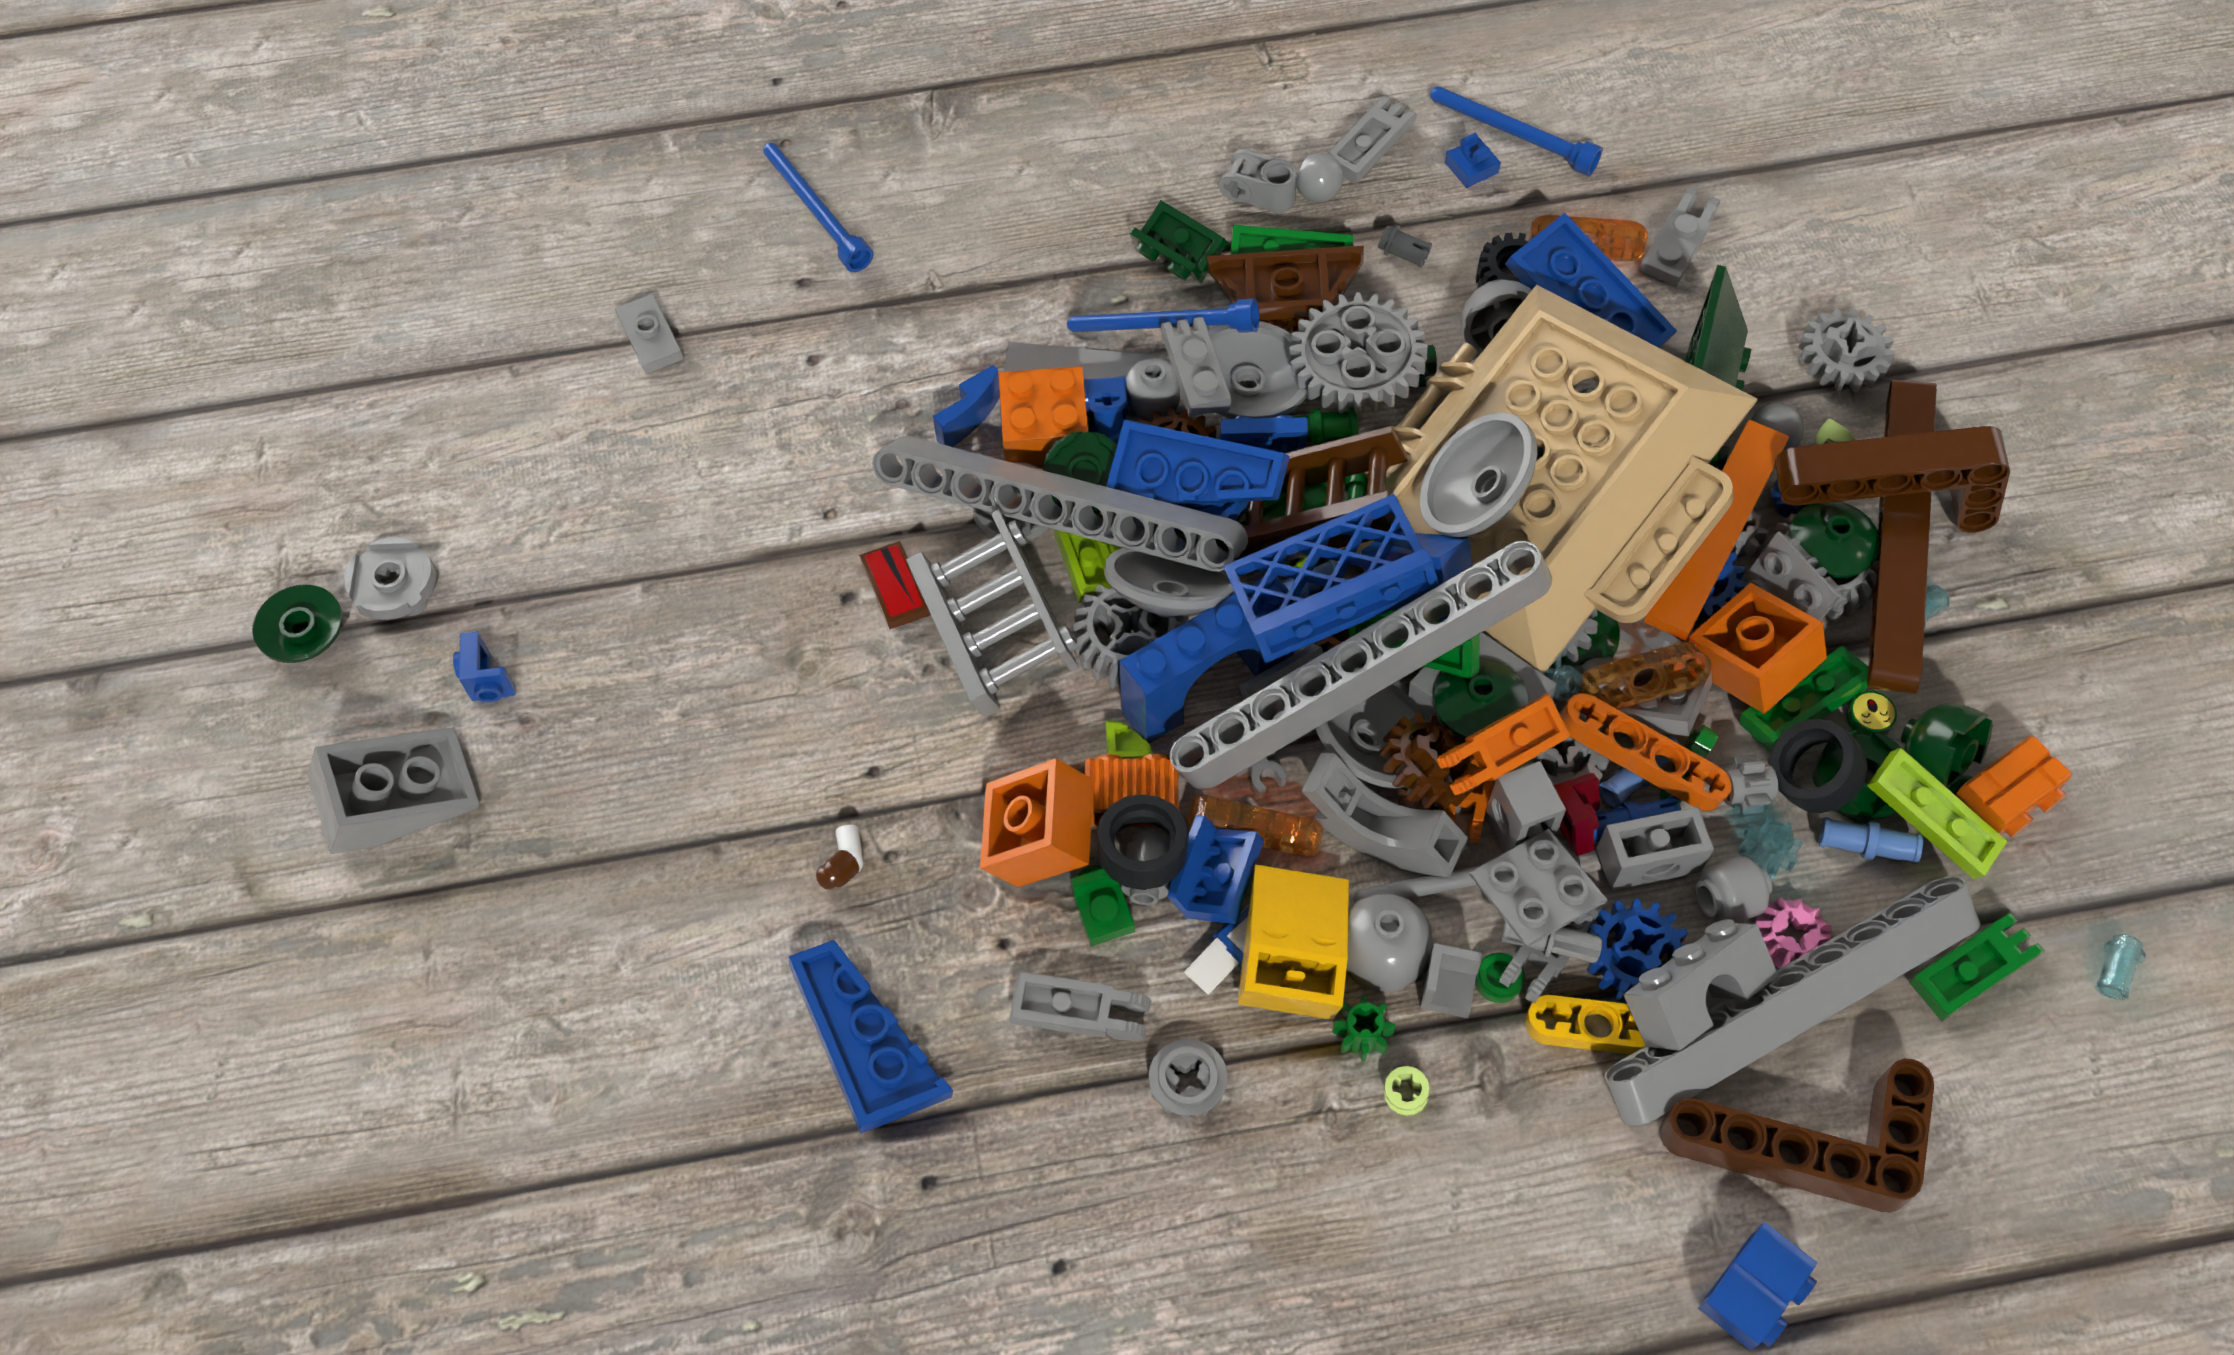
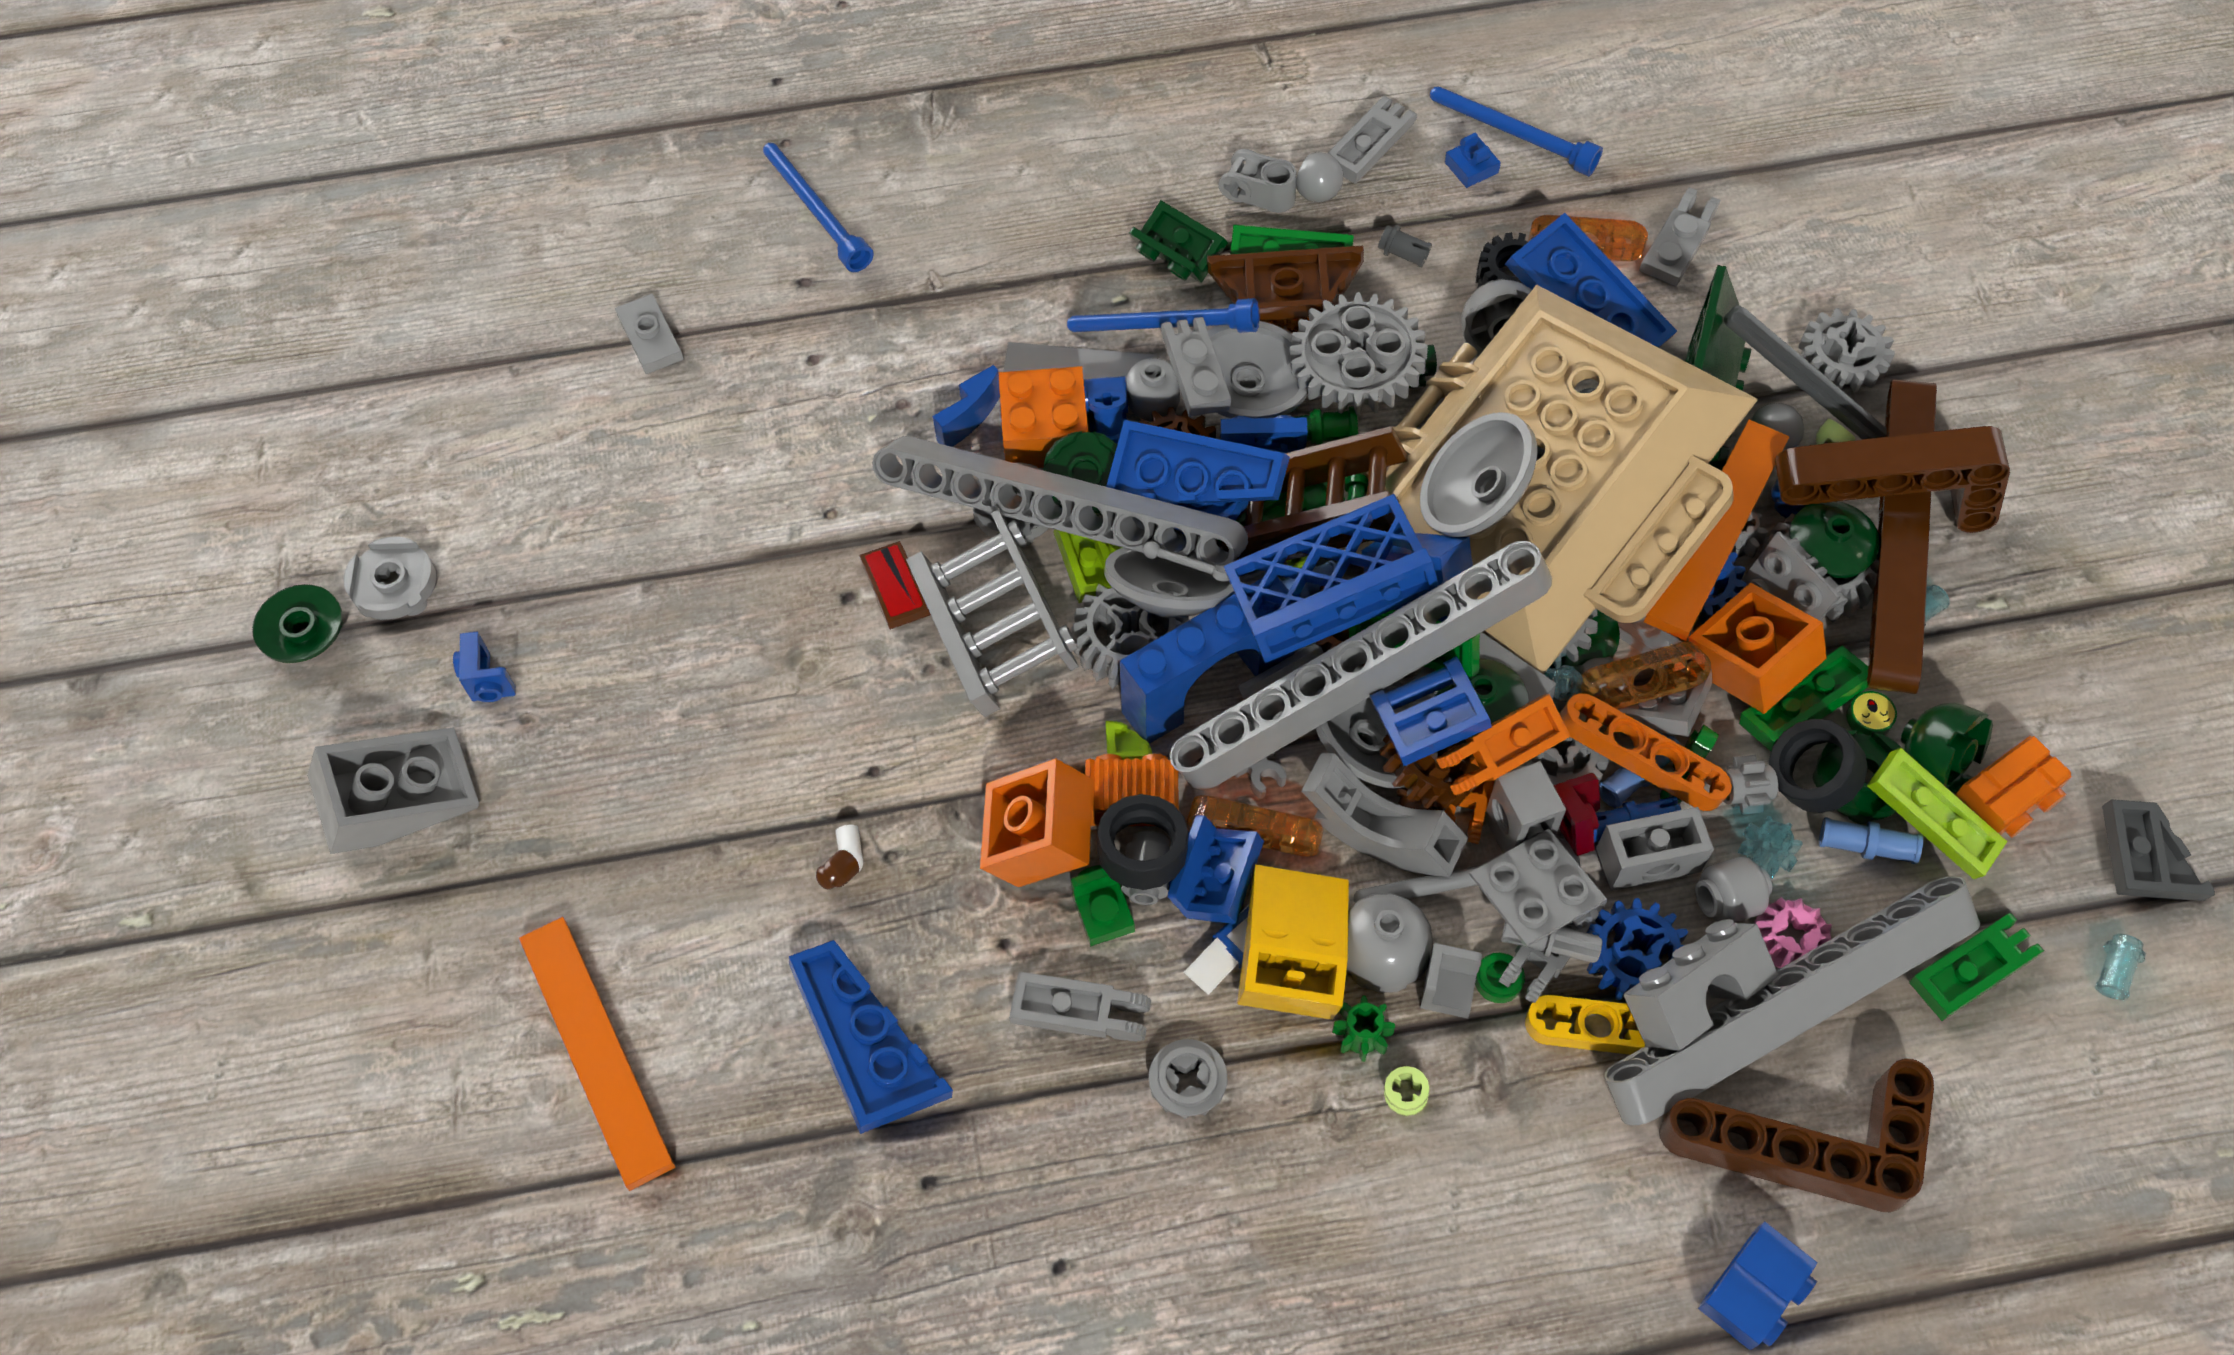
(597, 1054): none -> orange tile
(1153, 550): none -> light grey hinge
(1433, 722): none -> blue plate
(1803, 374): none -> dark grey axle
(2148, 855): none -> dark grey wing

